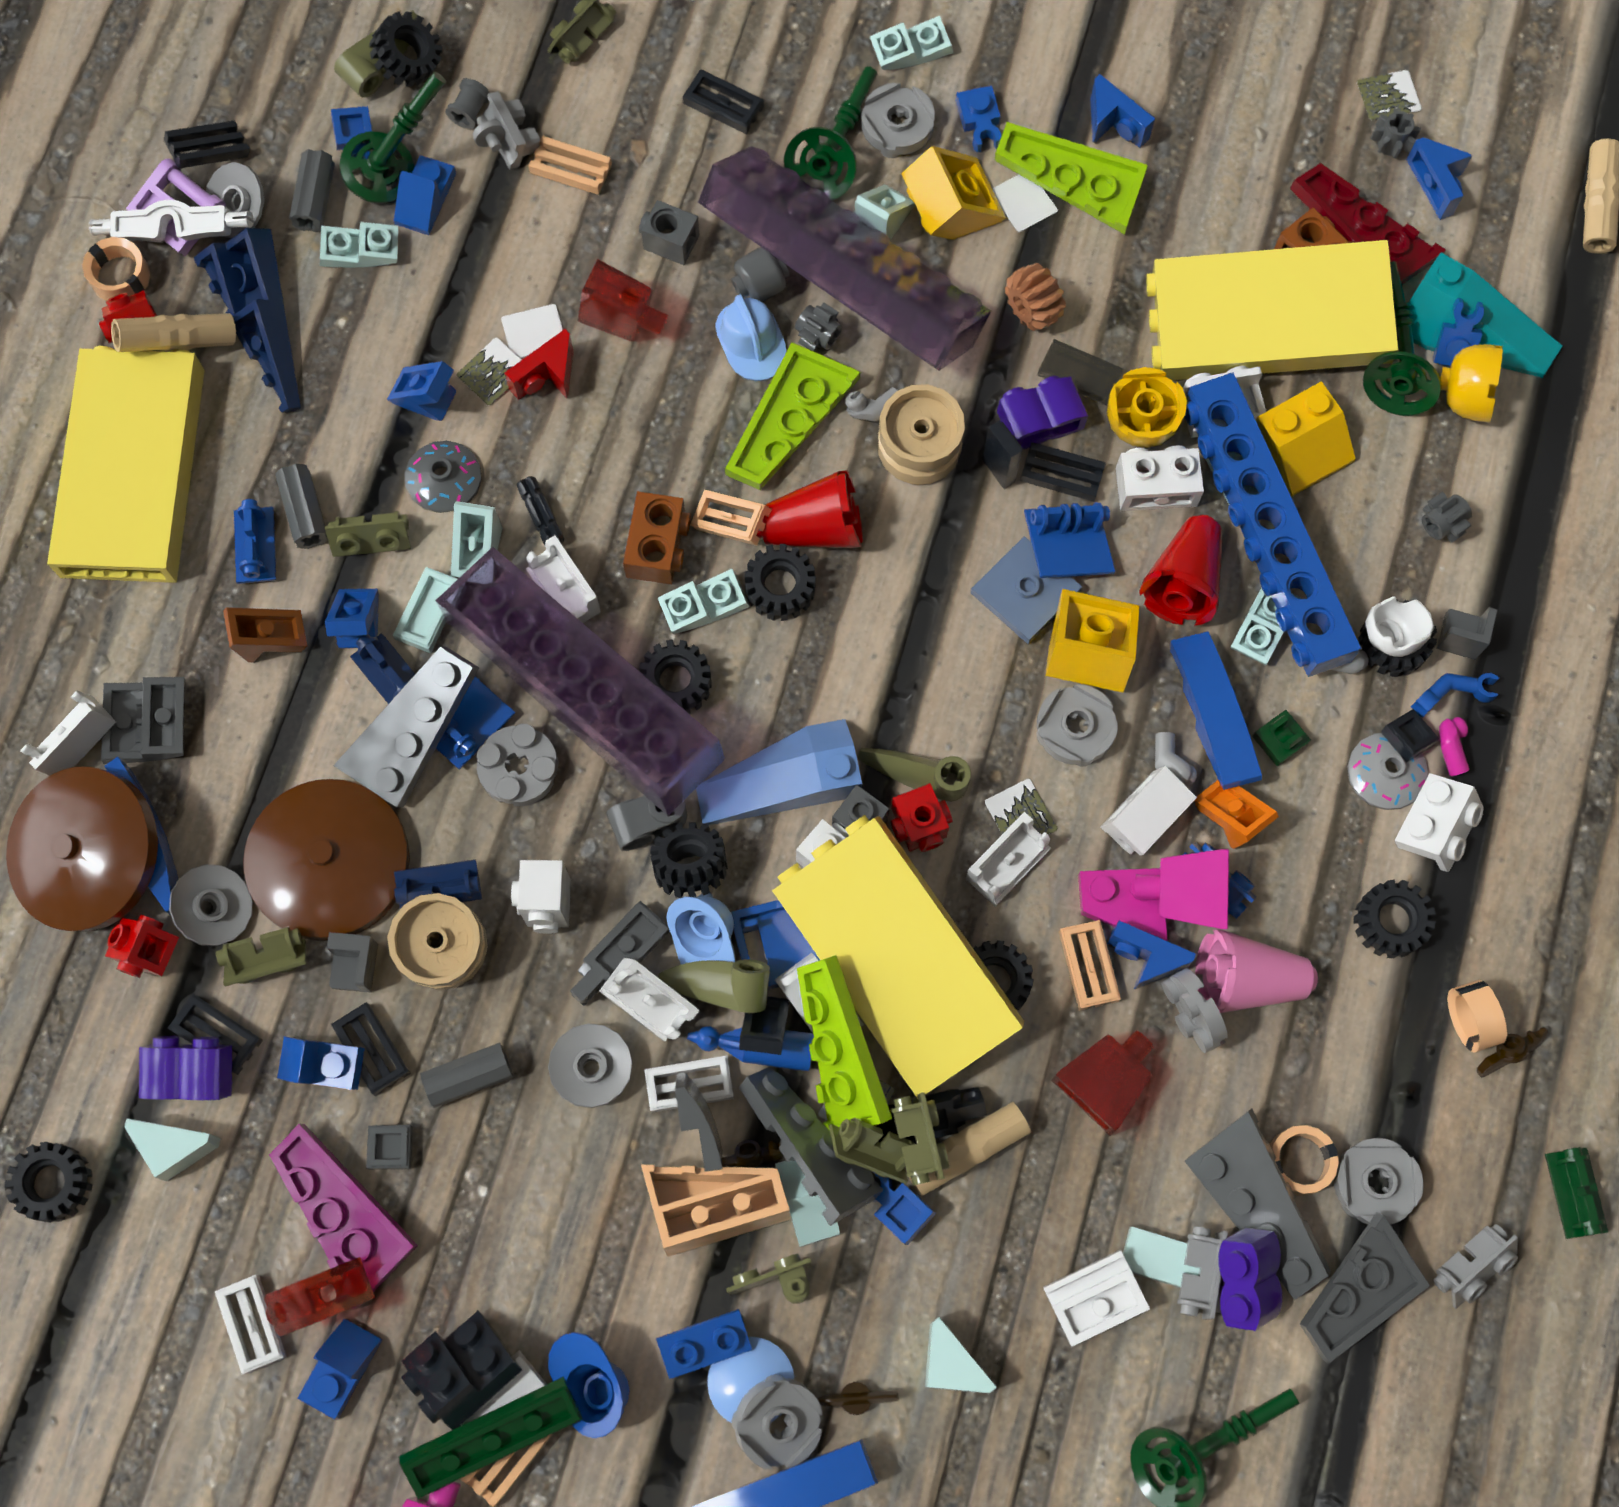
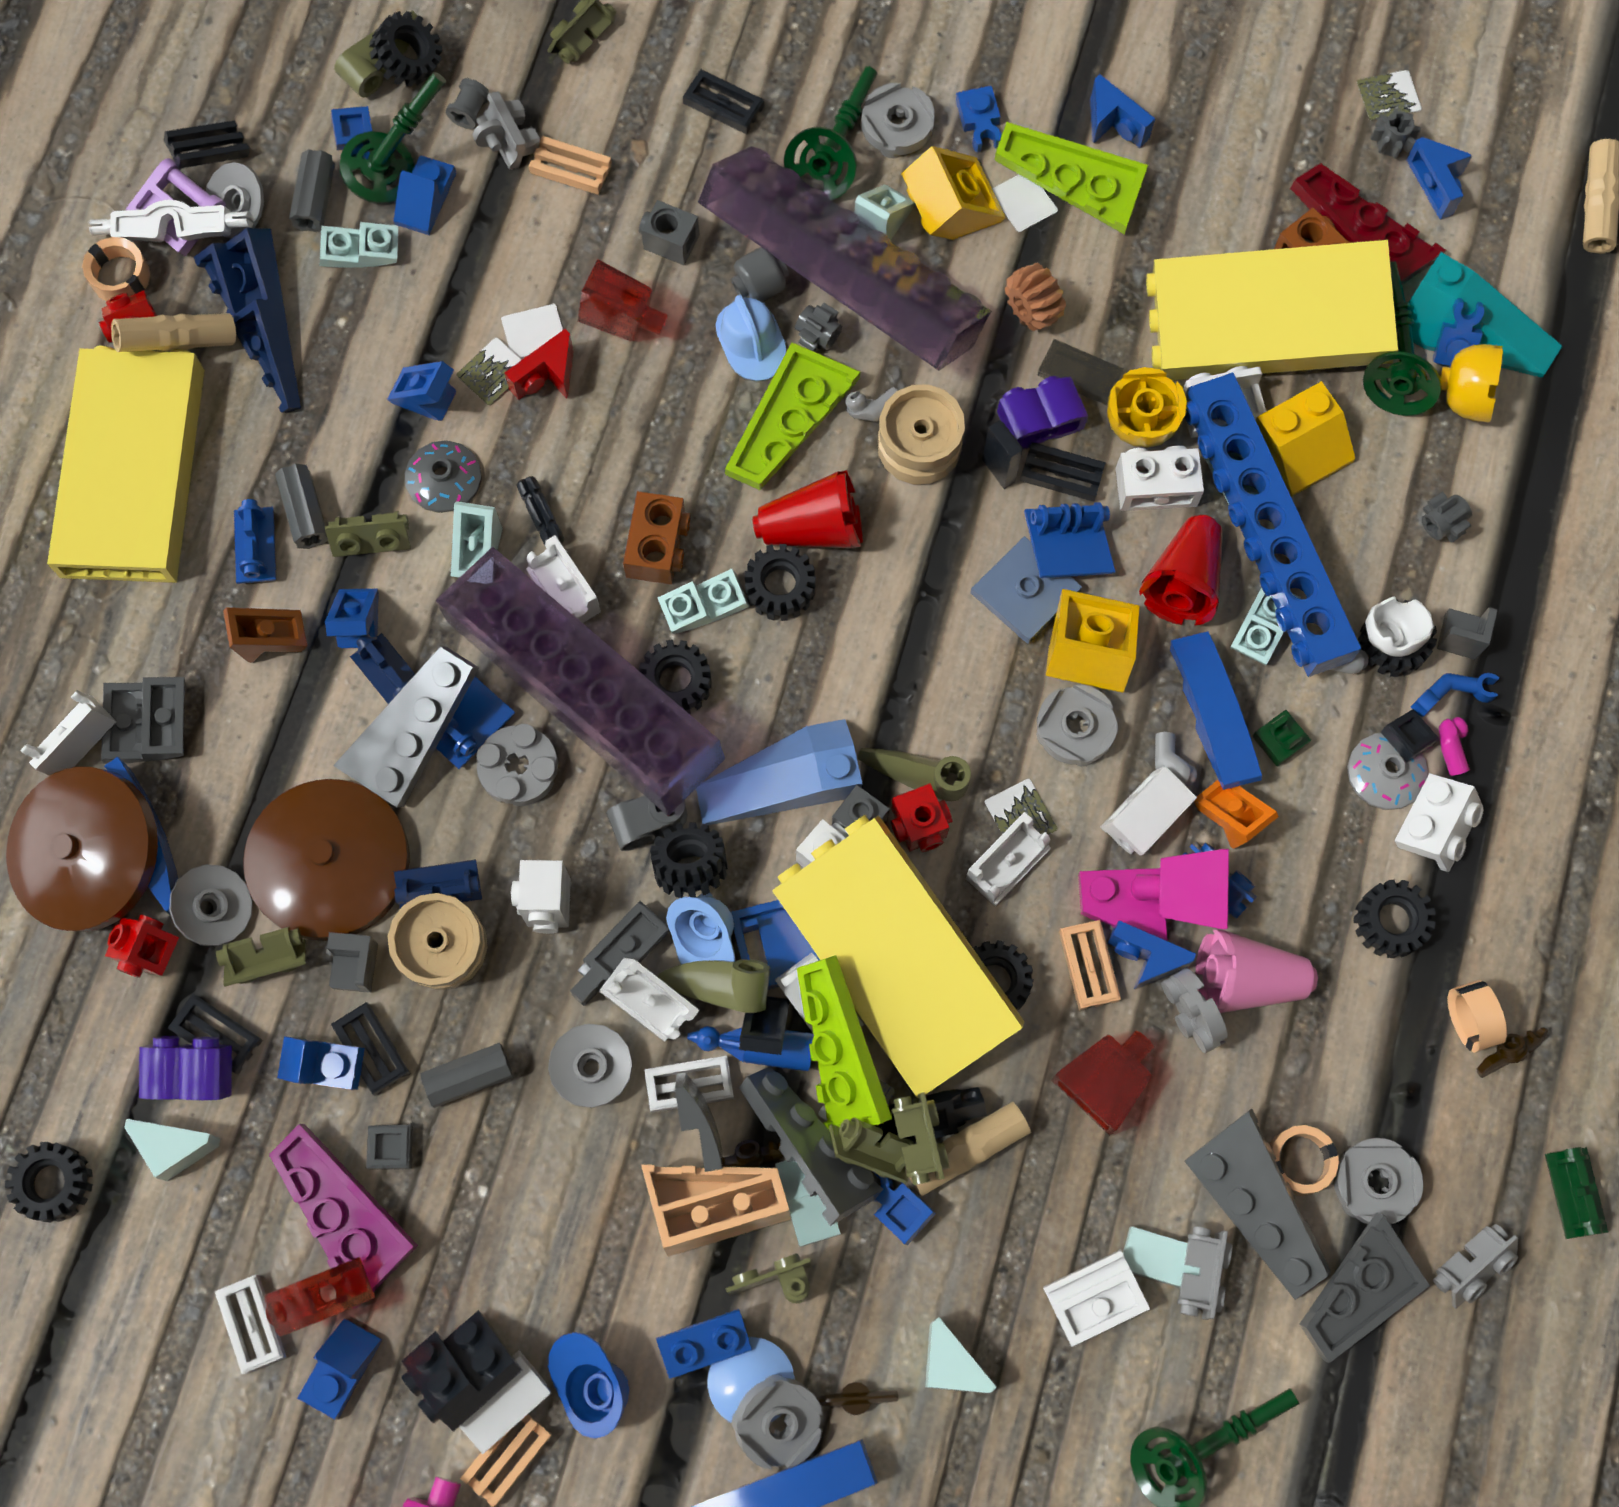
(422, 618): light aqua tile -> none
(490, 1437): dark green tile -> none
(753, 524): light nougat tile -> none
(910, 47): light aqua slope -> none
(1251, 1286): dark purple brick -> none

